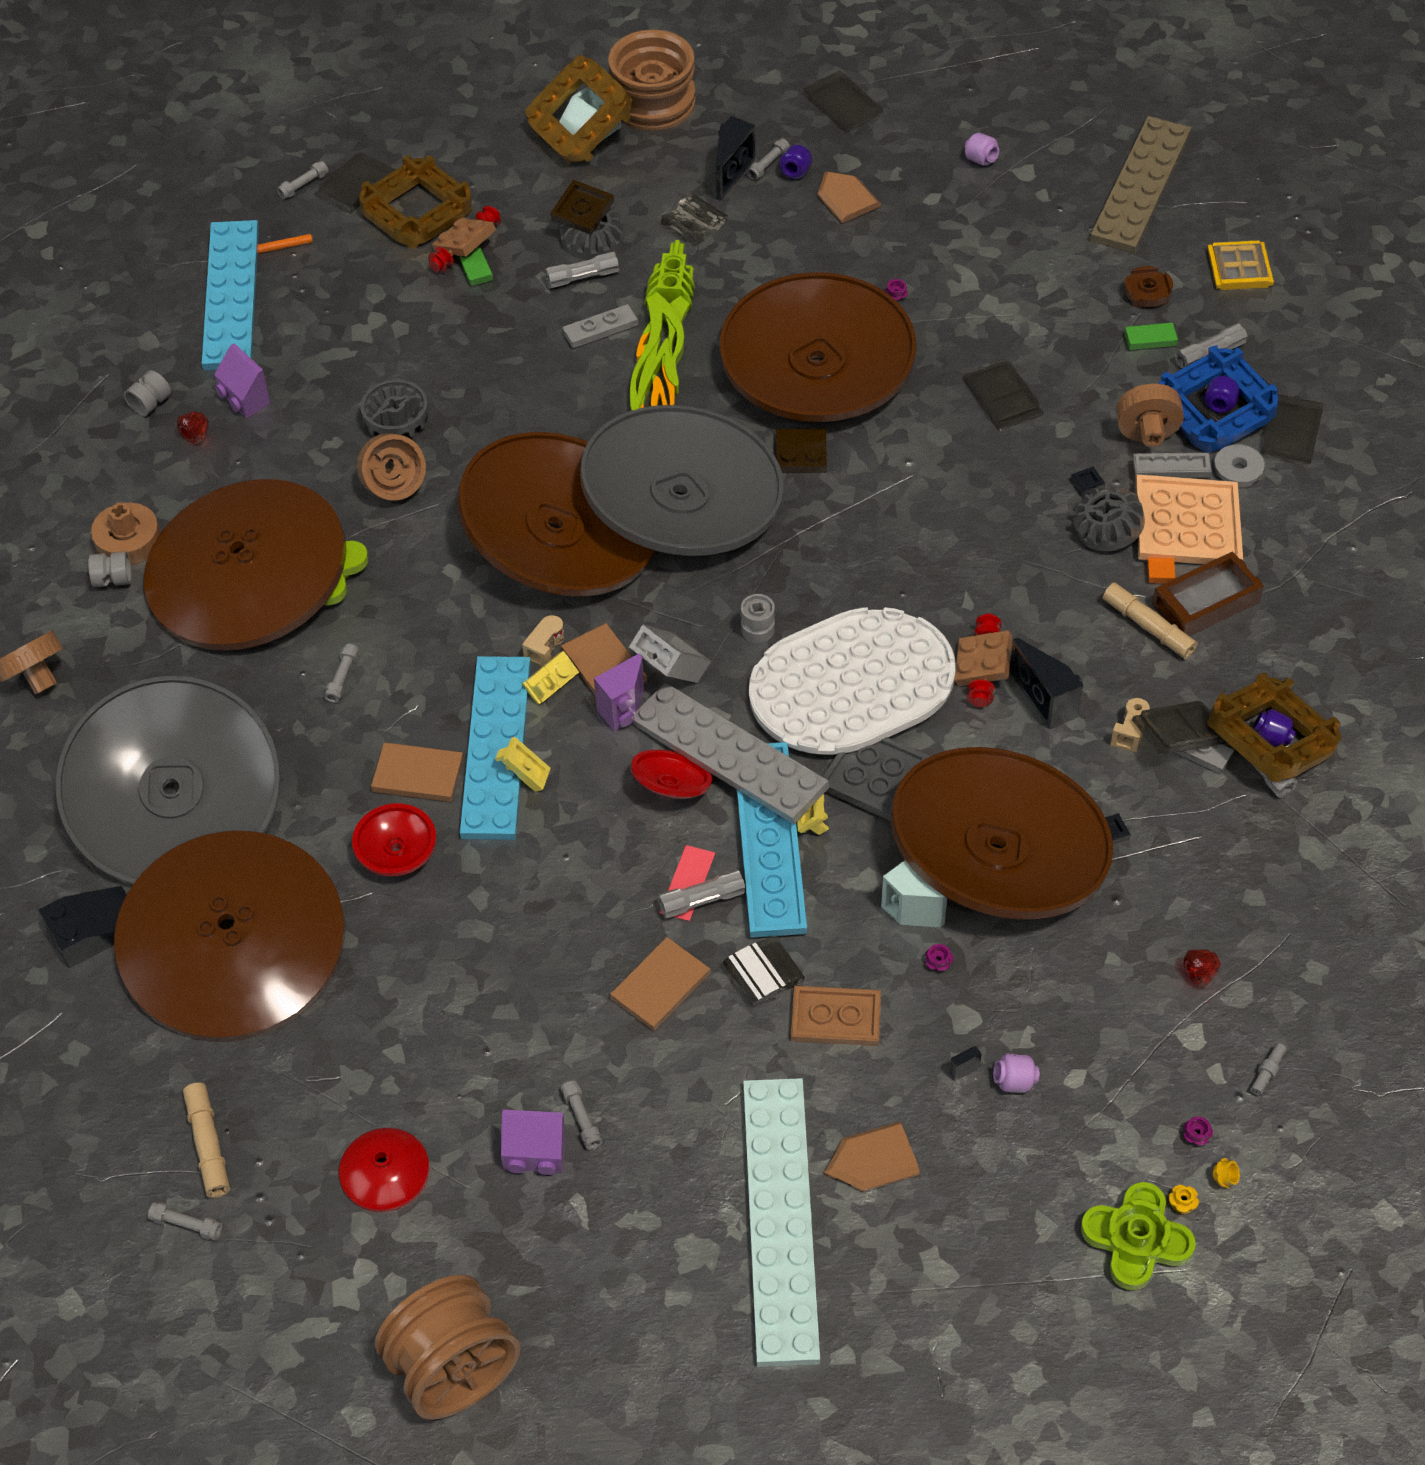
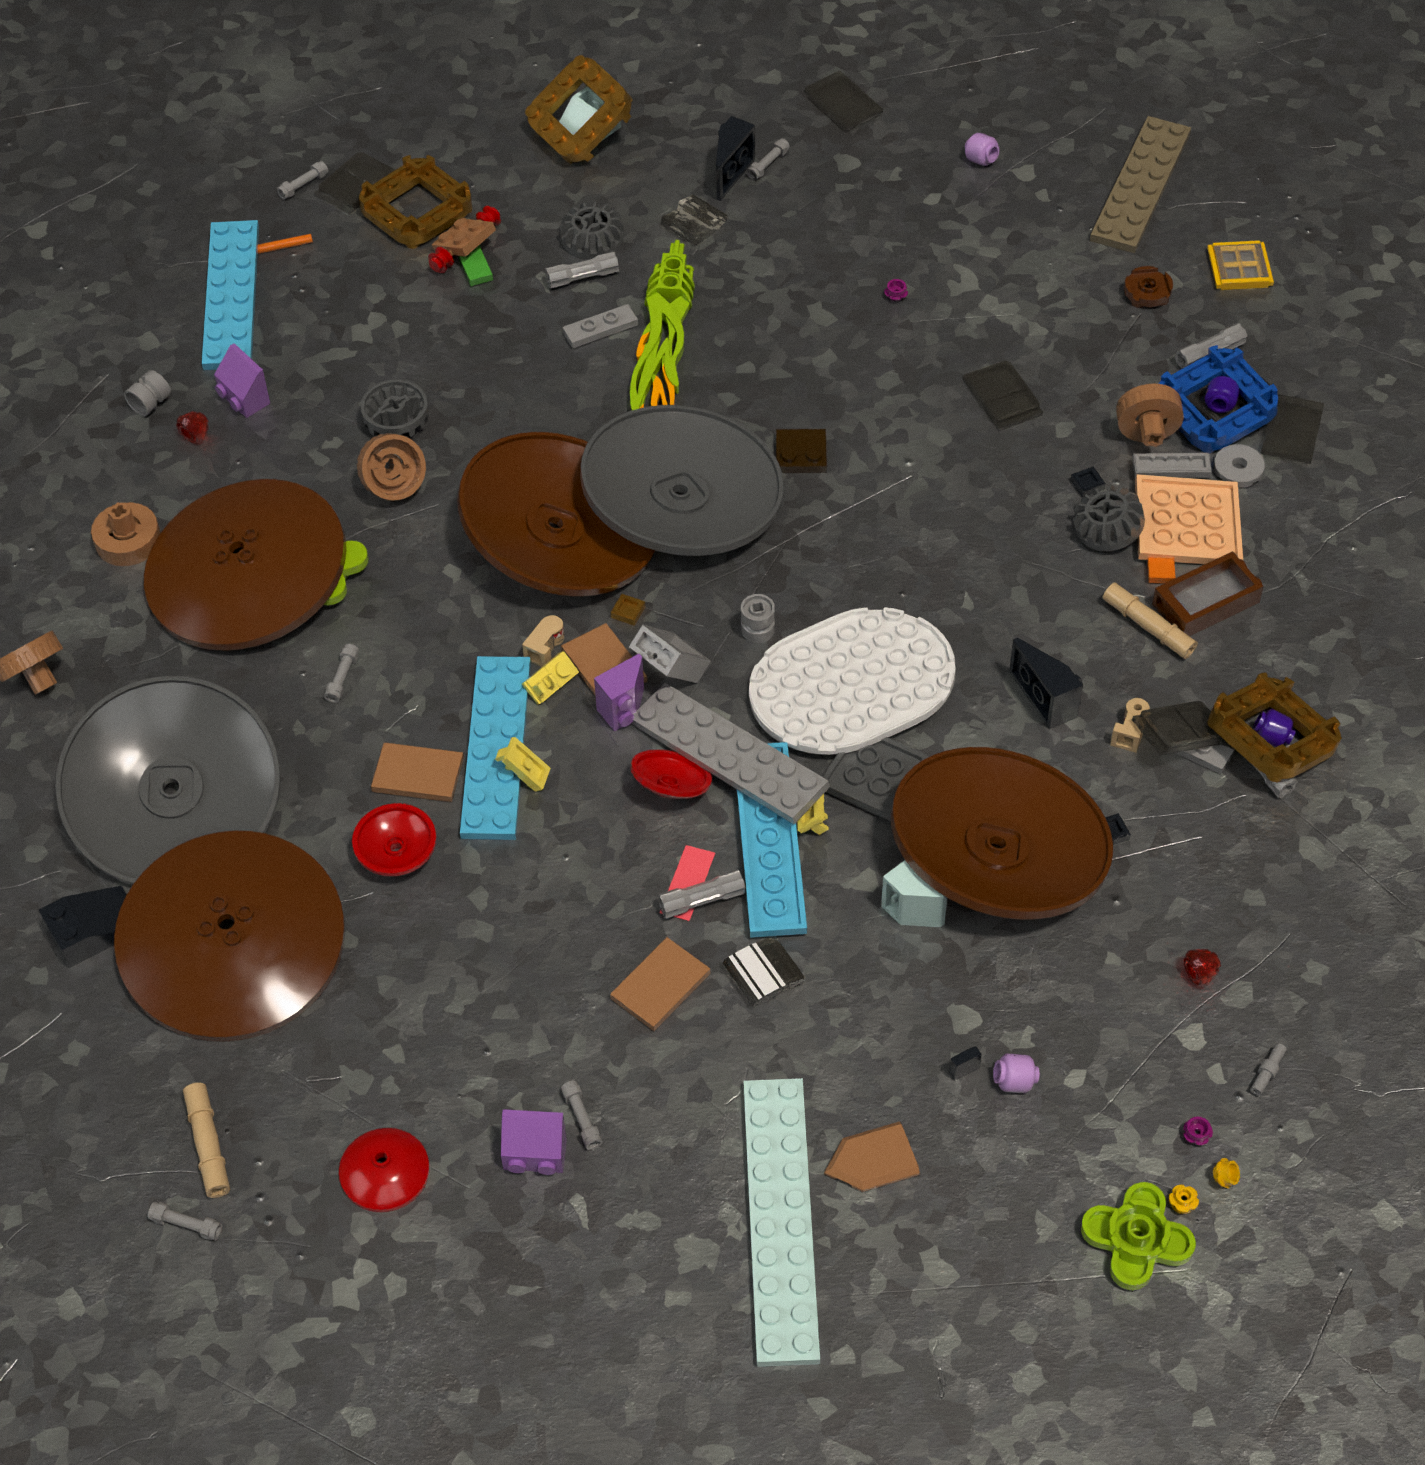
(109, 569): light grey wheel -> none
(447, 1346): medium nougat wheel -> none
(582, 207): dark brown plate -> none
(628, 609): none -> pearl gold tile
(657, 75): medium nougat wheel -> none
(795, 161): dark purple head -> none
(824, 316): reddish brown dish -> none
(836, 1015): medium nougat tile -> none
(846, 196): medium nougat tile -> none
(938, 951): magenta plate -> none
(983, 659): medium nougat plate -> none
(1151, 336): bright green tile -> none

